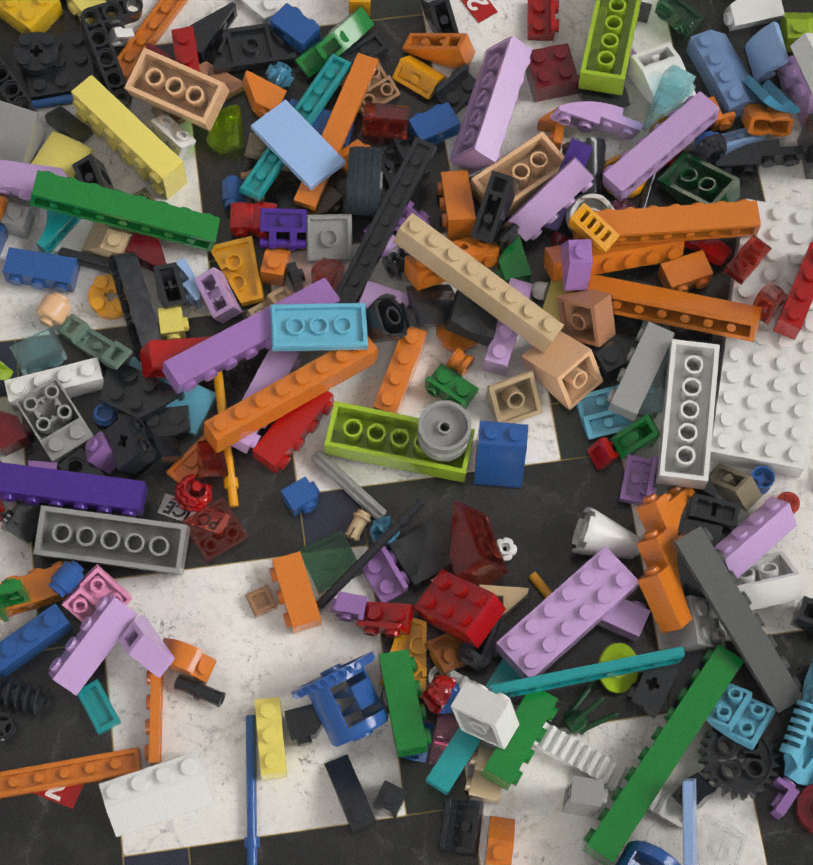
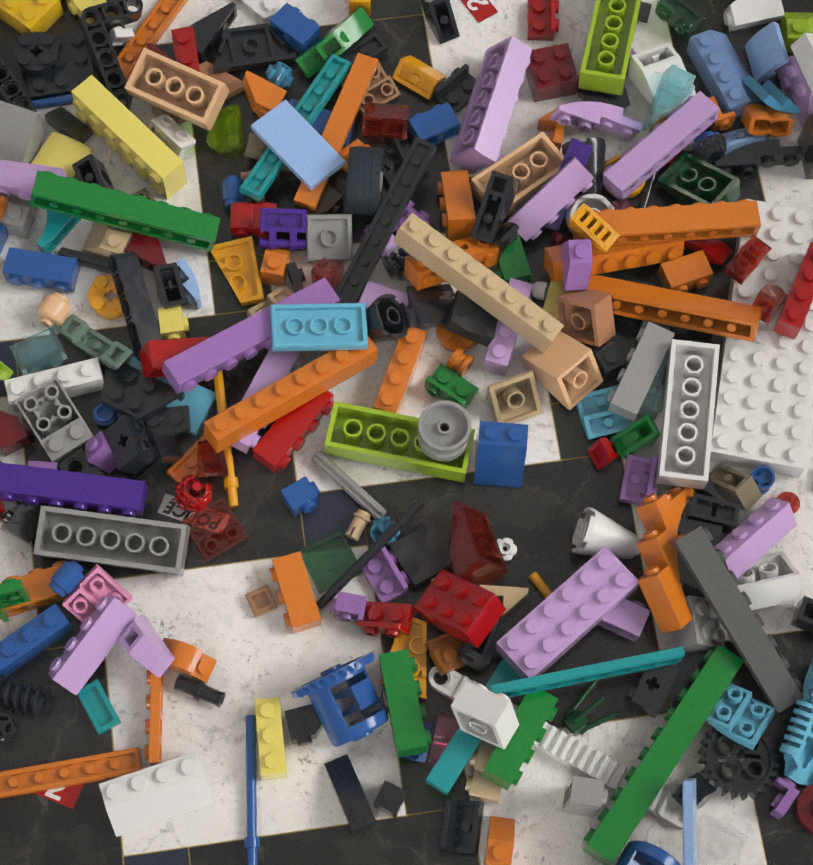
(218, 295): lavender brick -> none
(441, 694): red piece -> none
(444, 49): orange slope -> none
(623, 682): lime dish -> none

